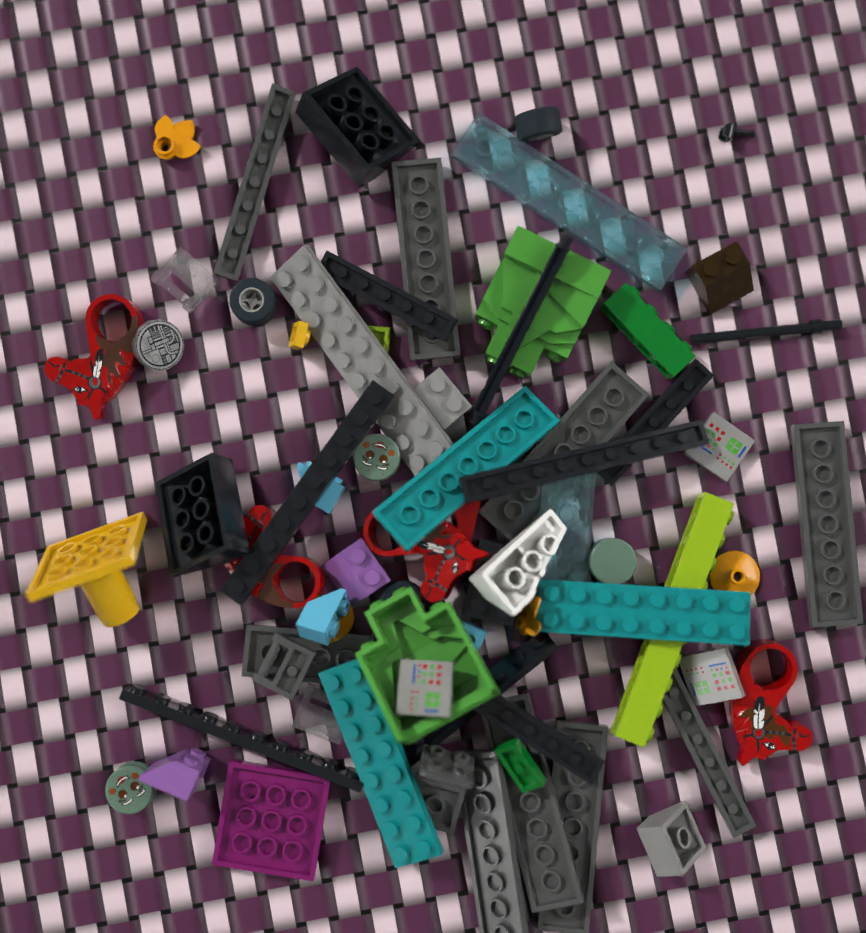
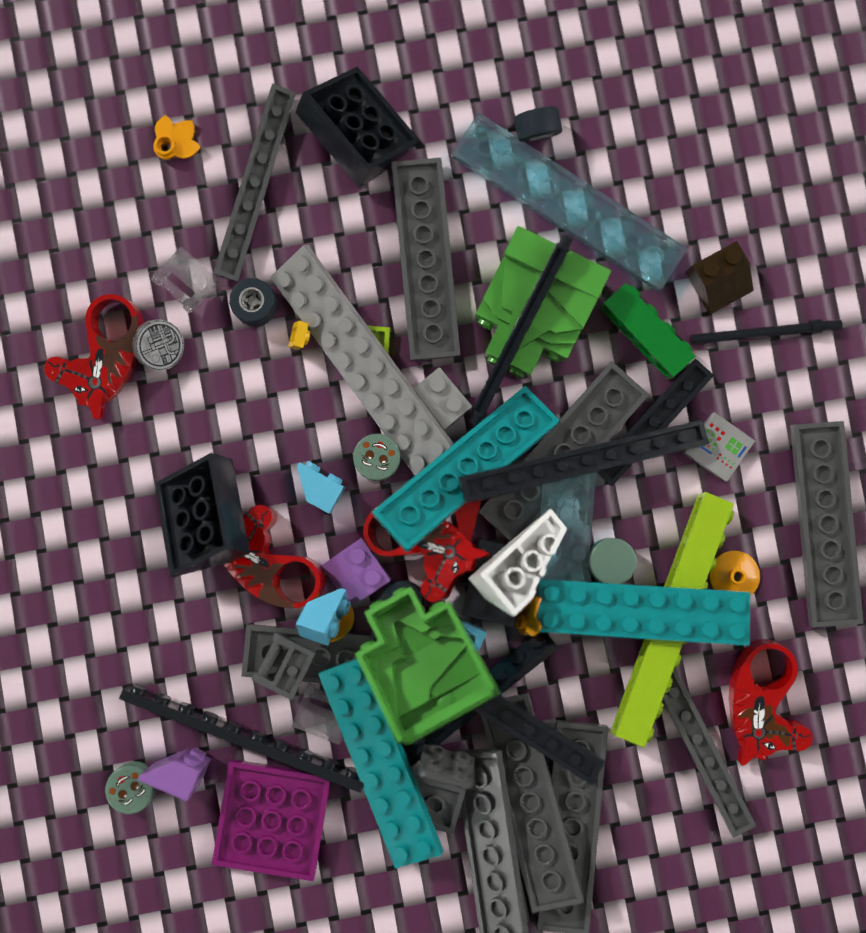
(96, 565): yellow piece -> none
(307, 493): black plate -> none
(389, 297): black plate -> none
(425, 688): light grey tile -> none
(520, 765): green plate -> none
(672, 840): light grey slope -> none
(711, 676): light grey tile -> none
(729, 130): black hand -> none

